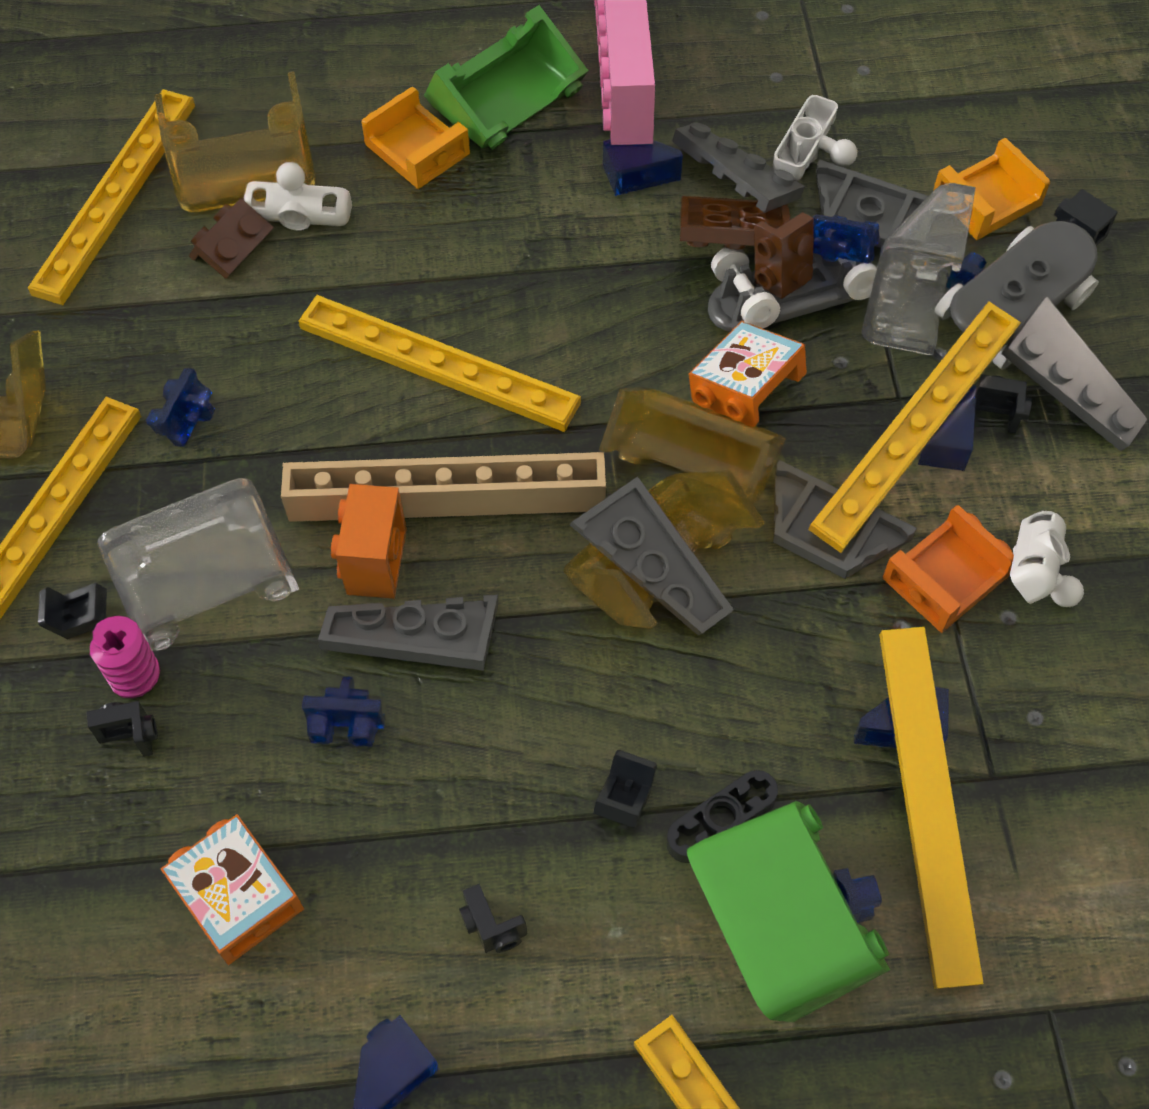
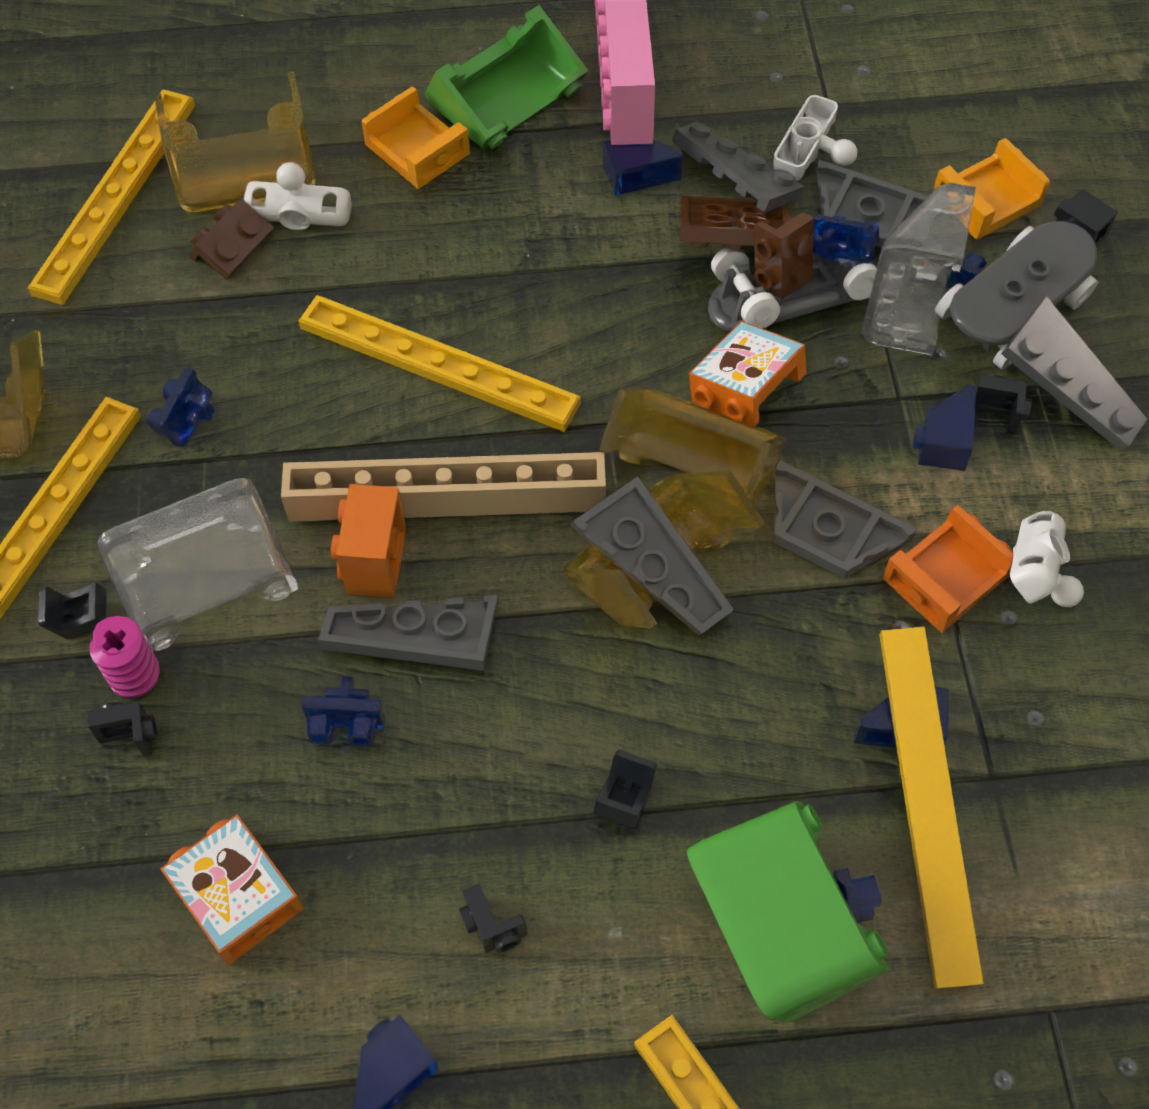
(740, 788): black beam -> none
(913, 427): yellow tile -> none

